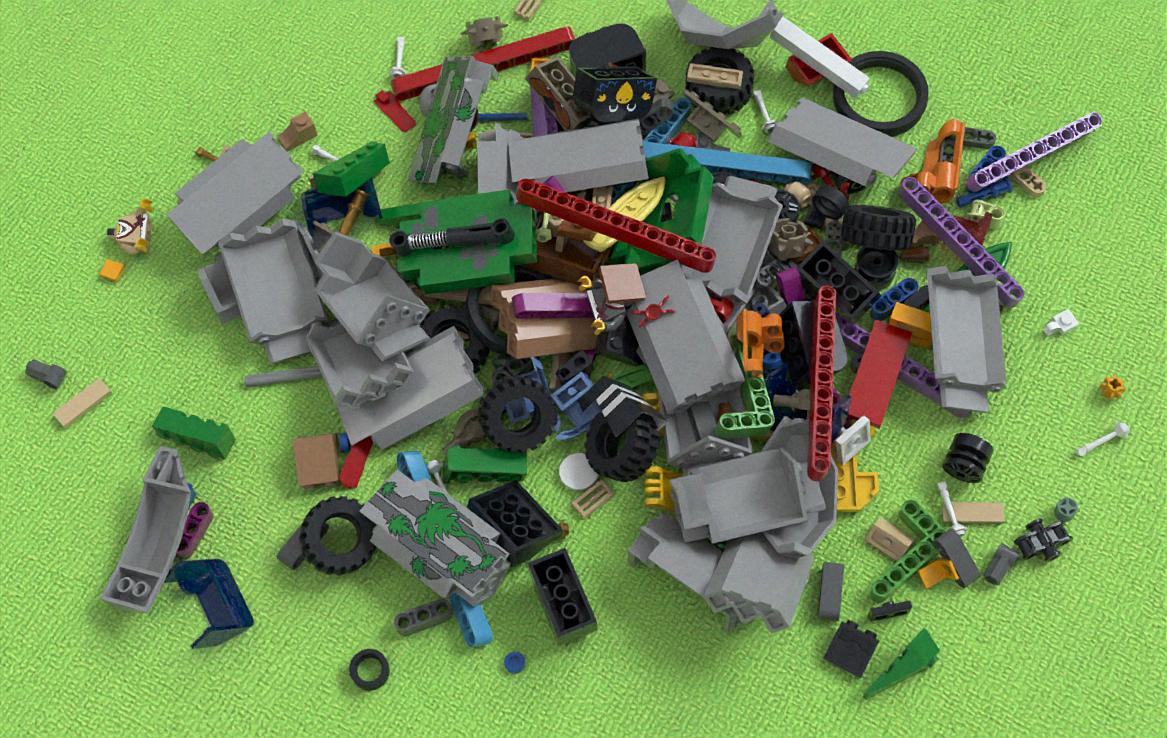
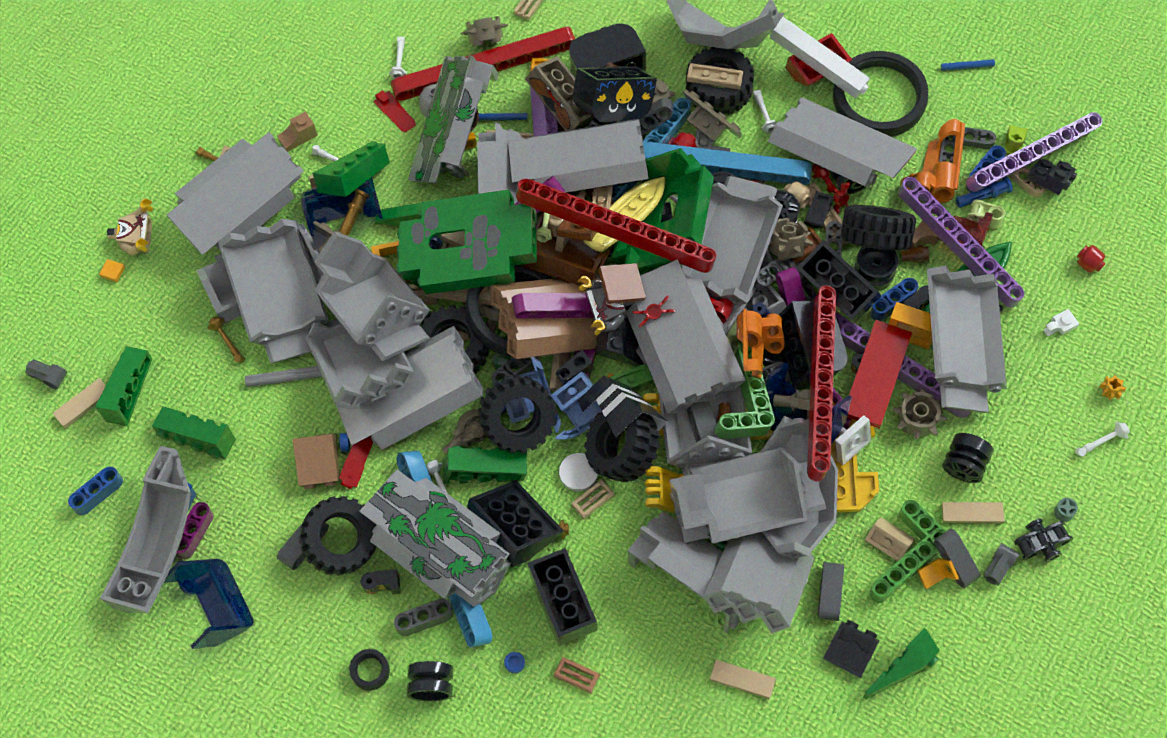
(85, 492): none -> blue beam
(124, 386): none -> green wedge
(216, 324): none -> pearl gold piece
(381, 580): none -> black leg
(430, 681): none -> black wheel
(454, 237): black piece -> none
(595, 675): none -> nougat tile
(742, 679): none -> tan tile
(772, 361): blue tile -> none
(830, 202): black tyre -> none
(889, 610): black plate -> none
(922, 404): none -> dark tan brick
(960, 529): white piece -> none
(968, 64): none -> blue bar
(1014, 139): none -> lime piece
(1052, 177): none -> black plate
(1091, 258): none -> red head

